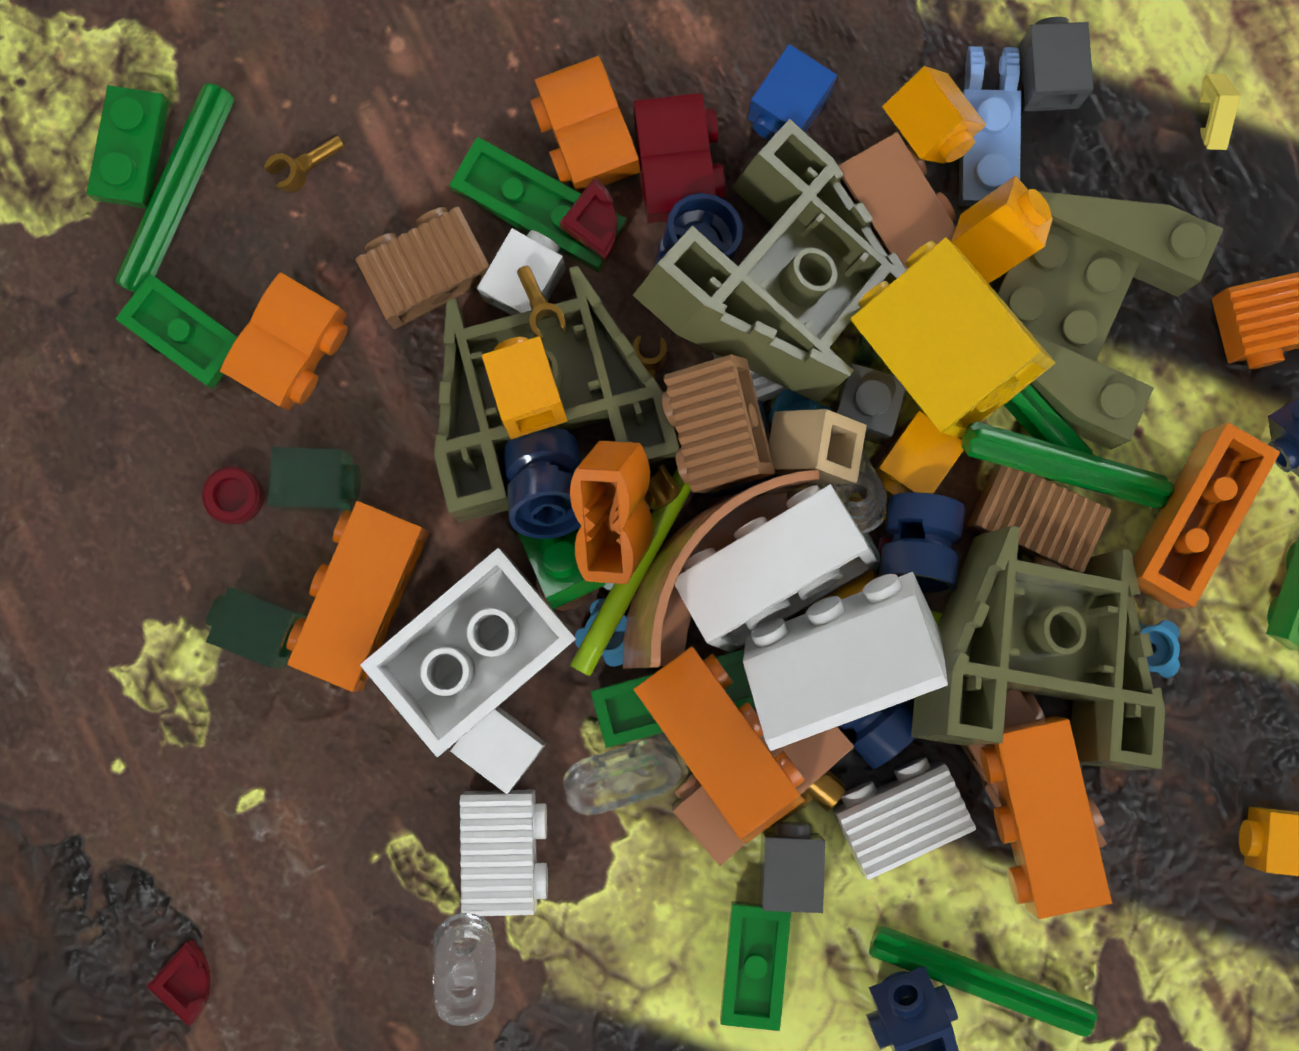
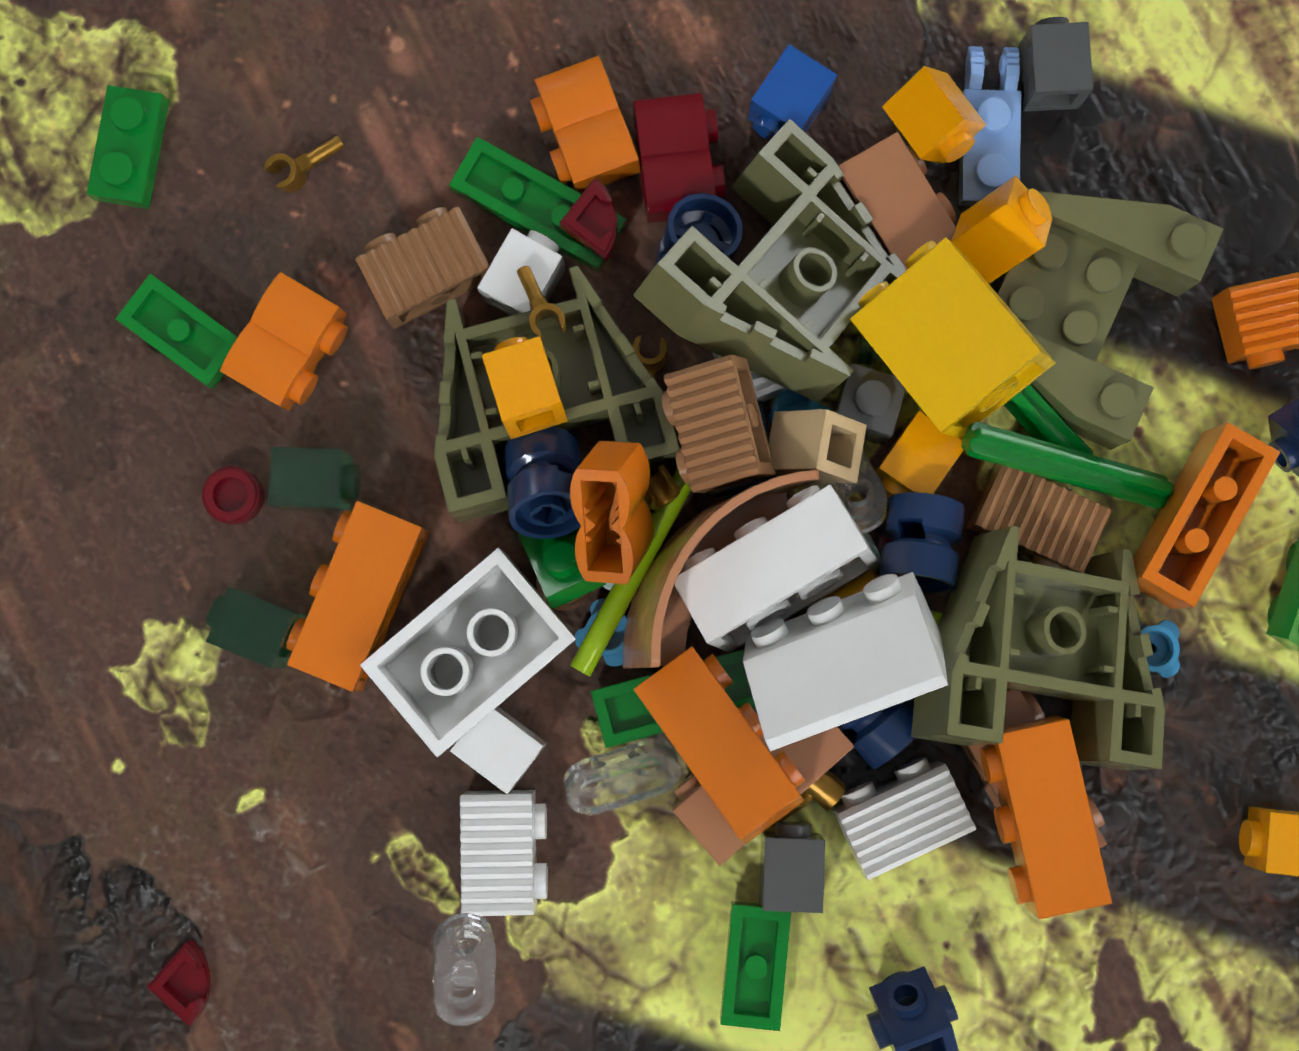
(175, 186): green axle -> none
(984, 981): green axle -> none
(1223, 101): light yellow tile -> none

